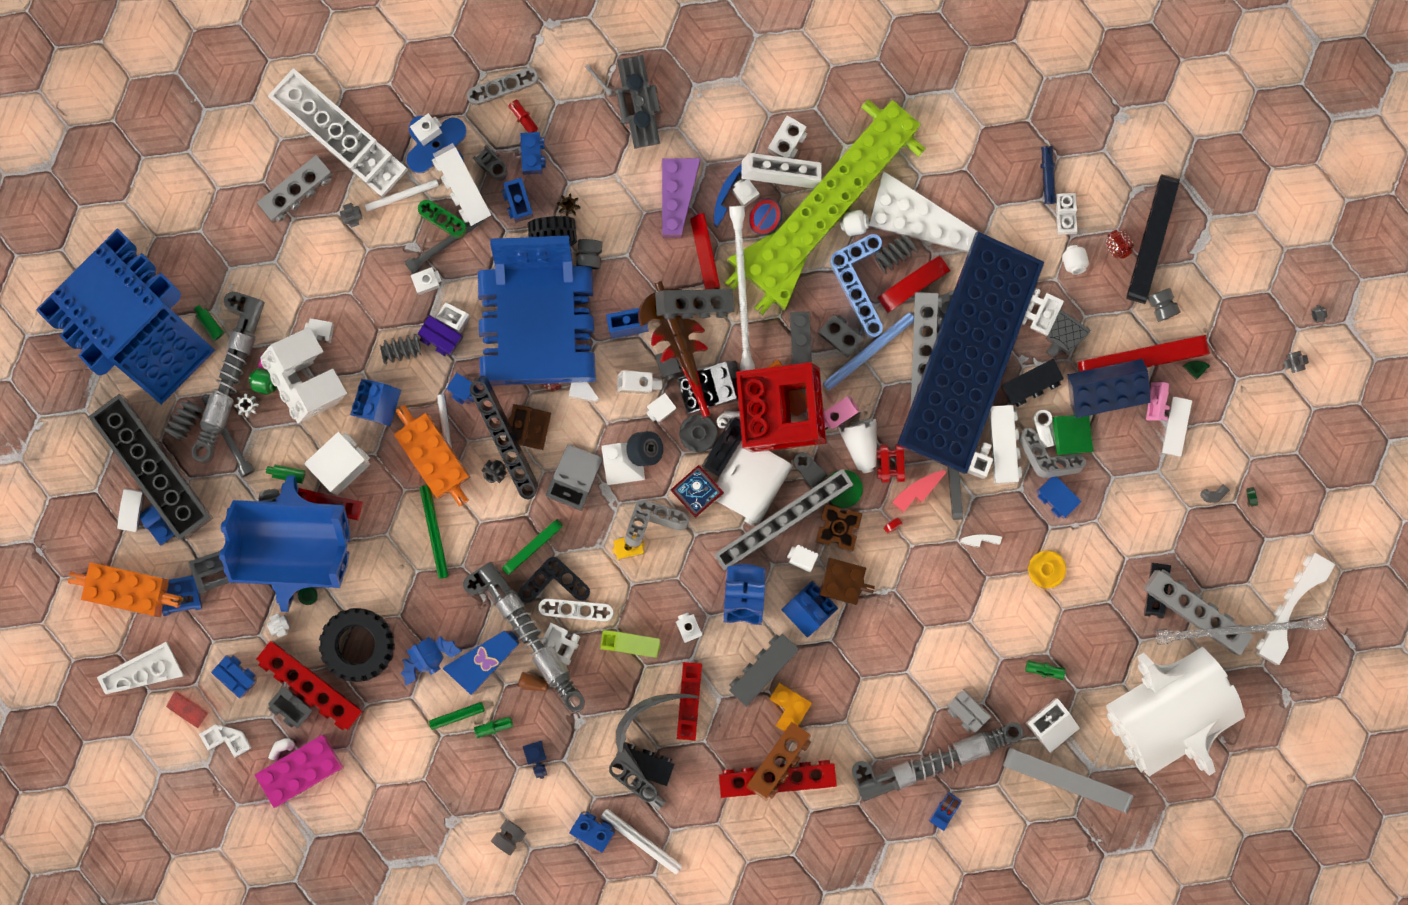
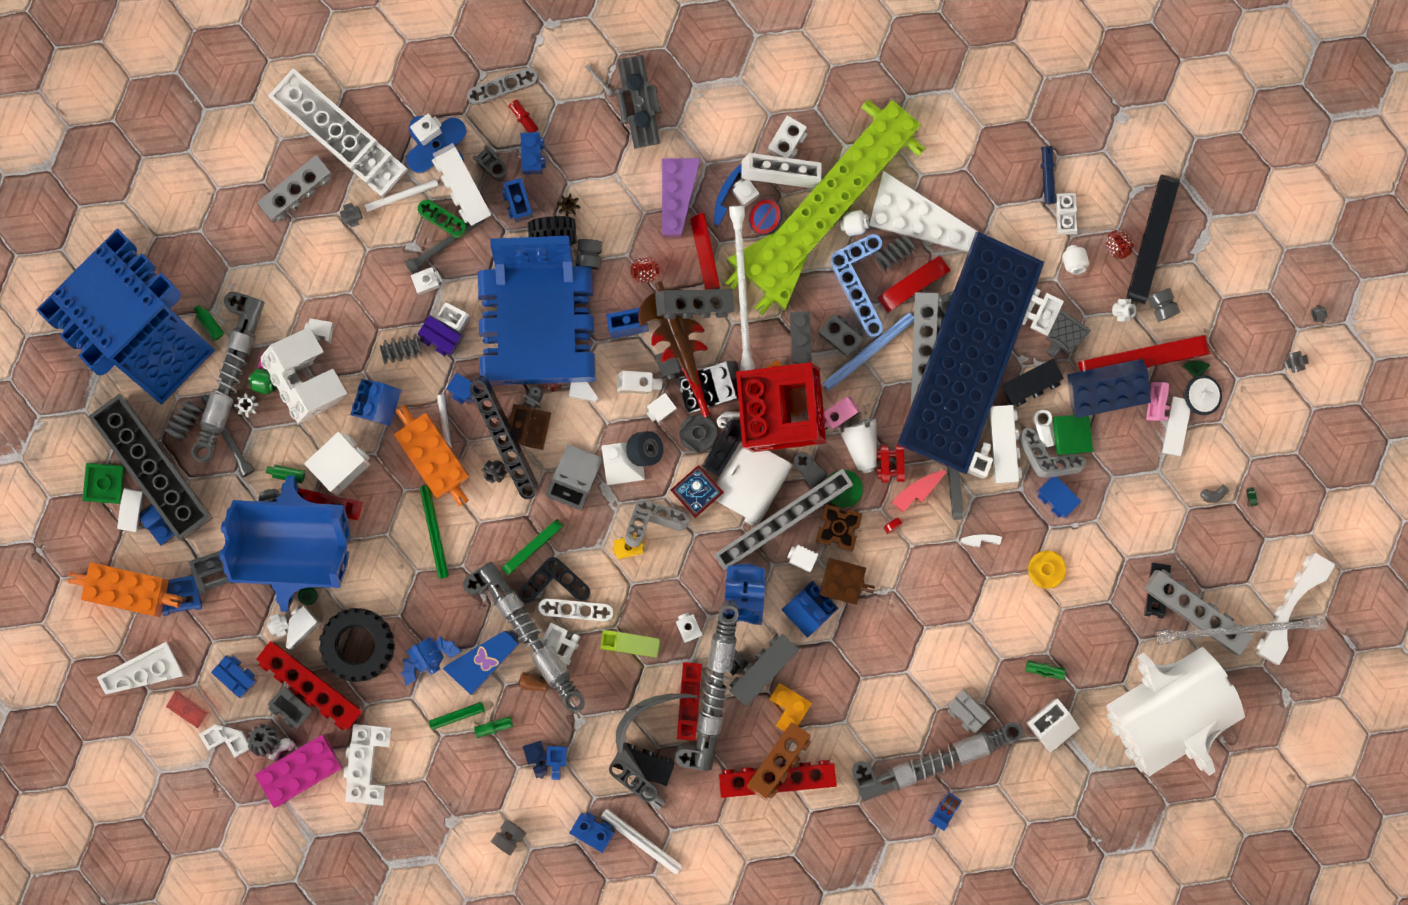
(103, 483): none -> green tile
(263, 740): none -> dark grey gear
(300, 626): none -> white slope
(361, 763): none -> white bracket
(533, 397): none -> dark grey hinge
(556, 757): none -> blue plate
(644, 269): none -> clear red head
(711, 717): none -> dark grey piece
(739, 660): none -> dark grey wheel
(1068, 780): light grey beam -> none
(1124, 310): none -> white gear
(1203, 395): none -> white wheel

